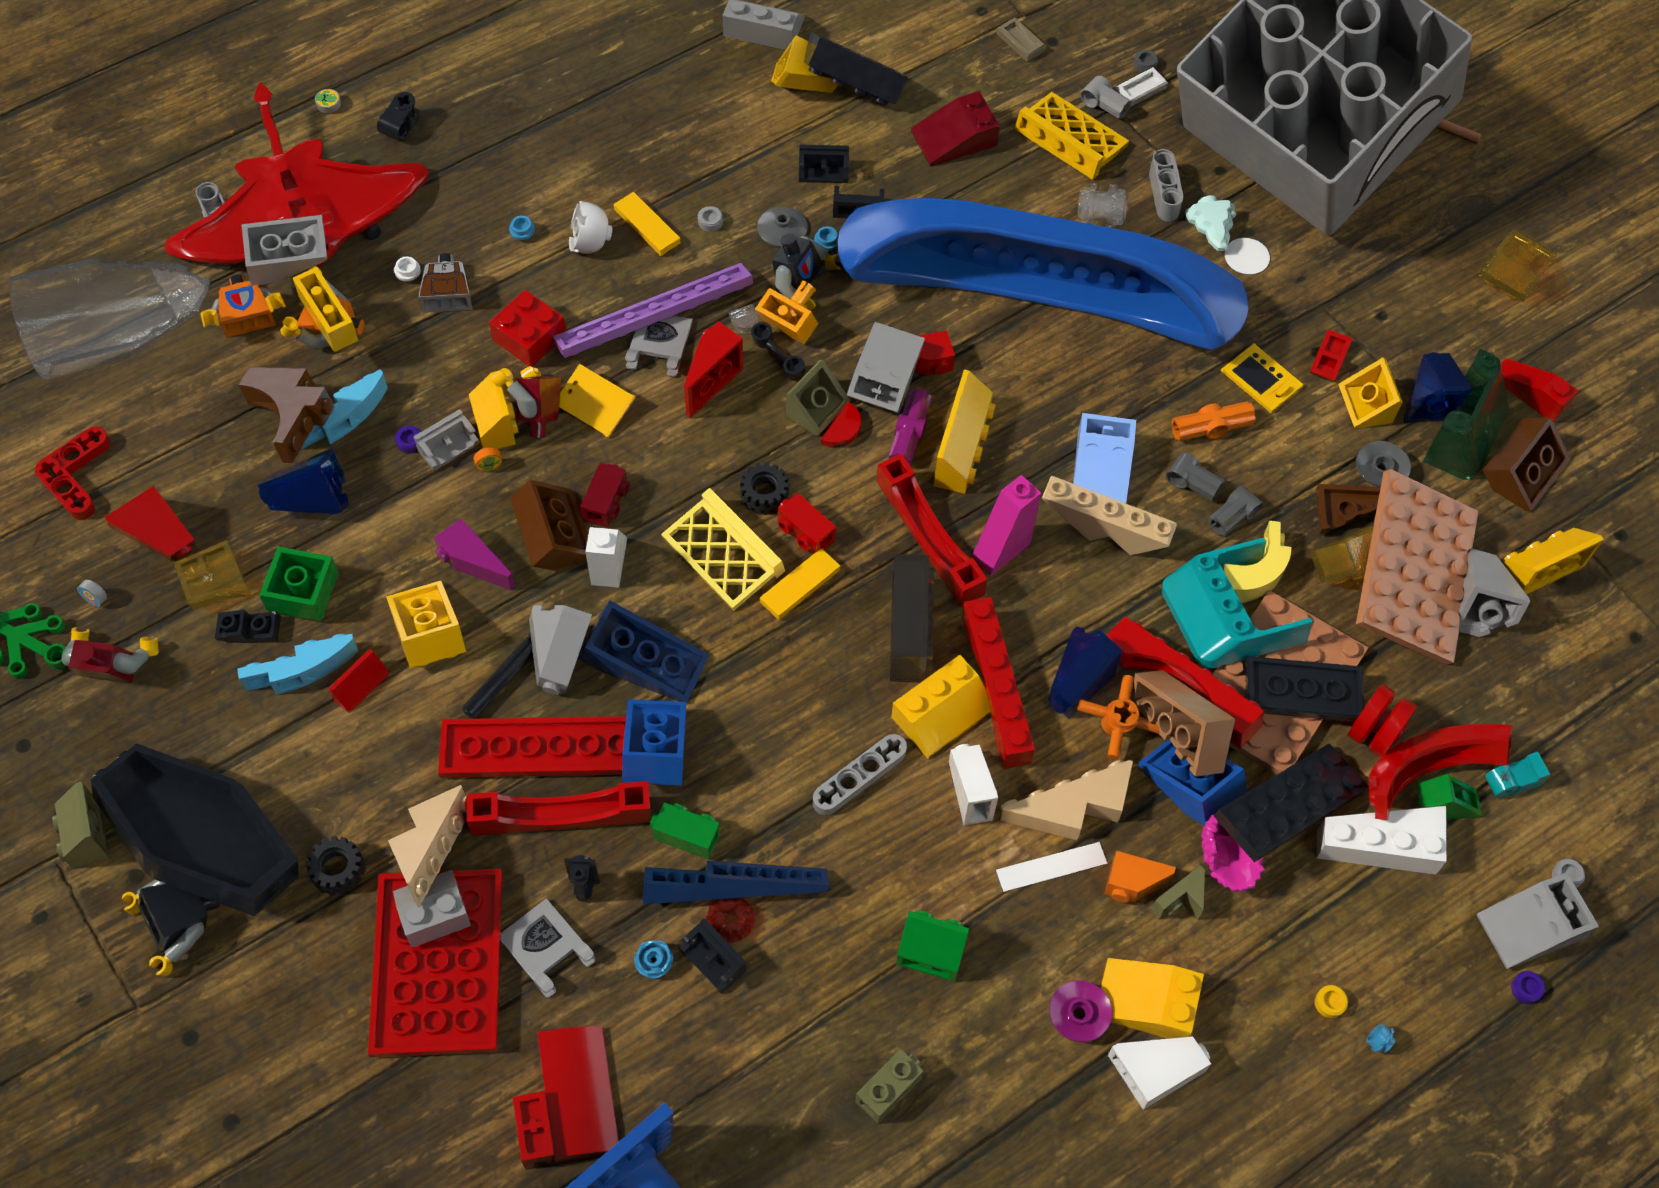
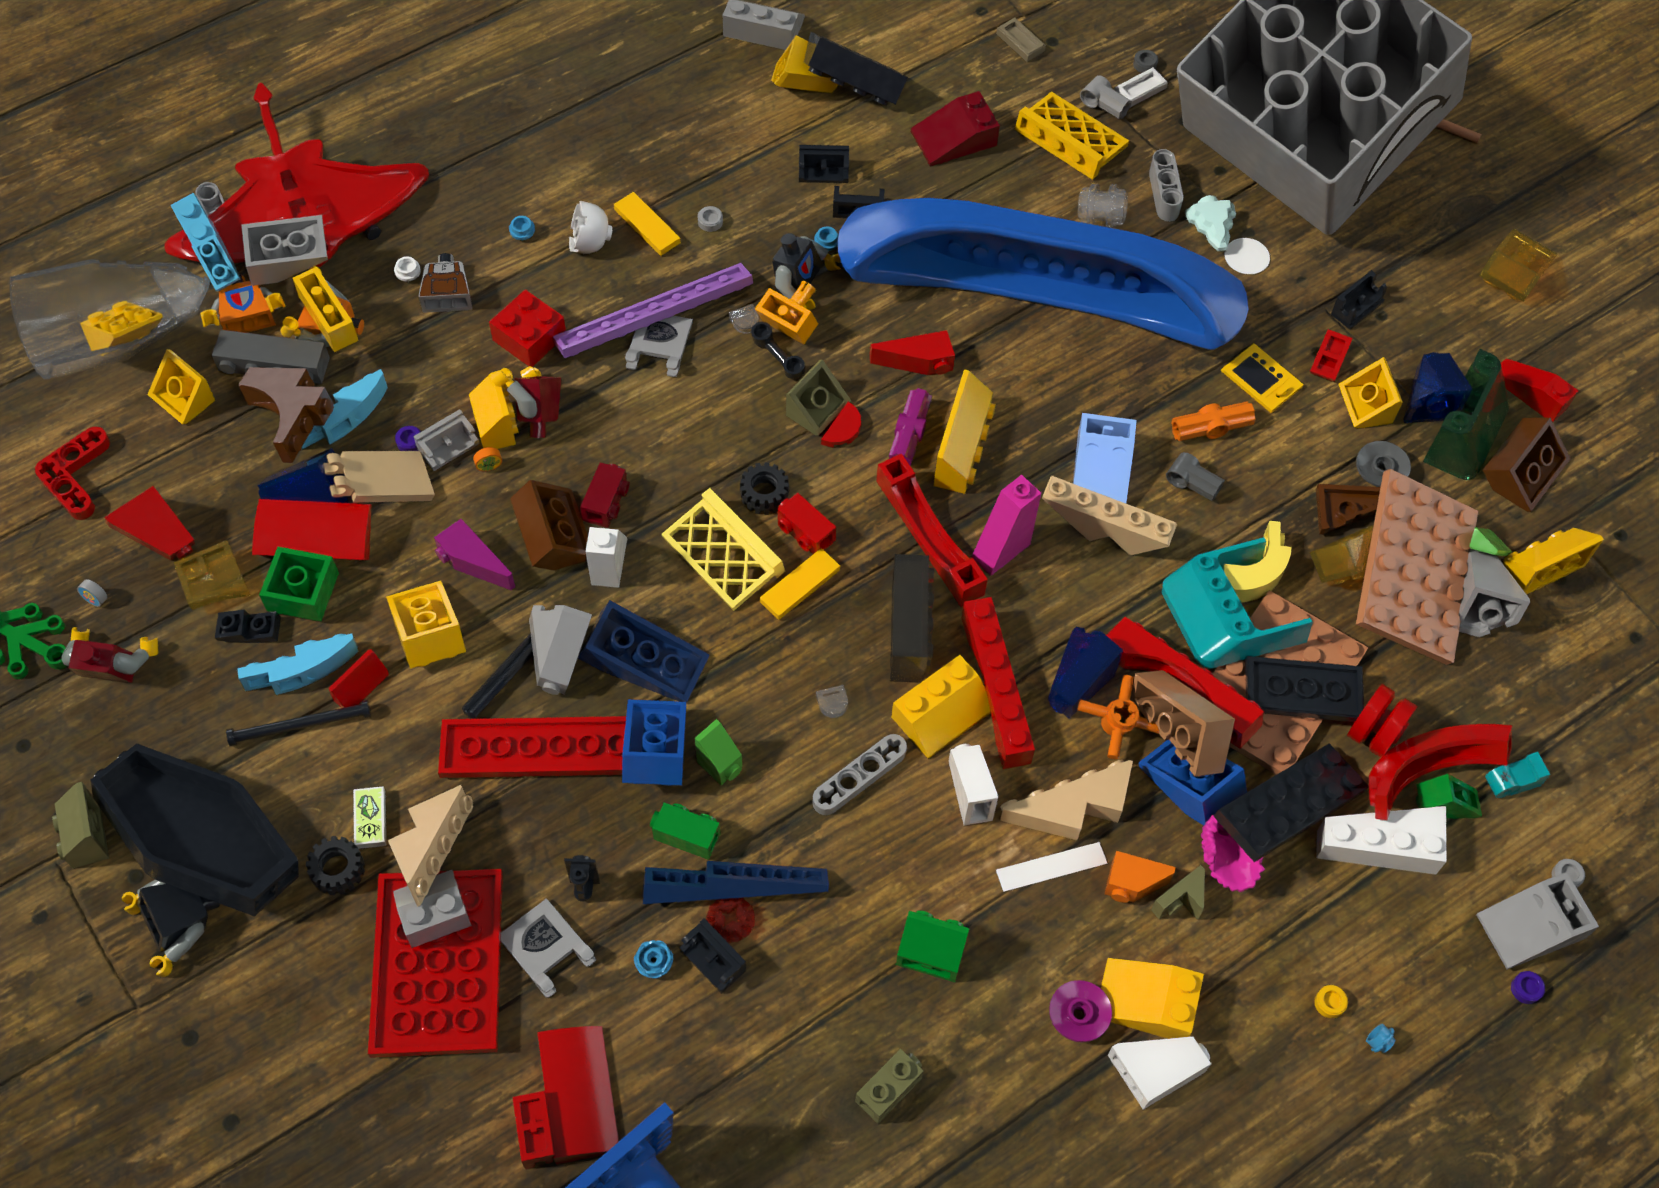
(119, 325): none -> yellow slope
(180, 389): none -> yellow slope
(206, 242): none -> medium azure slope
(240, 350): none -> dark grey brick
(298, 723): none -> black bar
(313, 527): none -> red slope
(327, 101): tile -> none
(369, 817): none -> tile
(380, 476): none -> tan tile
(399, 117): black piece -> none
(510, 814): red arch -> none
(595, 400): yellow container -> none
(713, 366): red slope -> none
(718, 753): none -> bright green slope
(772, 229): dark grey dish -> none
(832, 701): none -> clear tile
(886, 367): light grey slope -> none
(1239, 507): dark grey piece -> none
(1359, 301): none -> black hinge
(1488, 542): none -> bright green slope

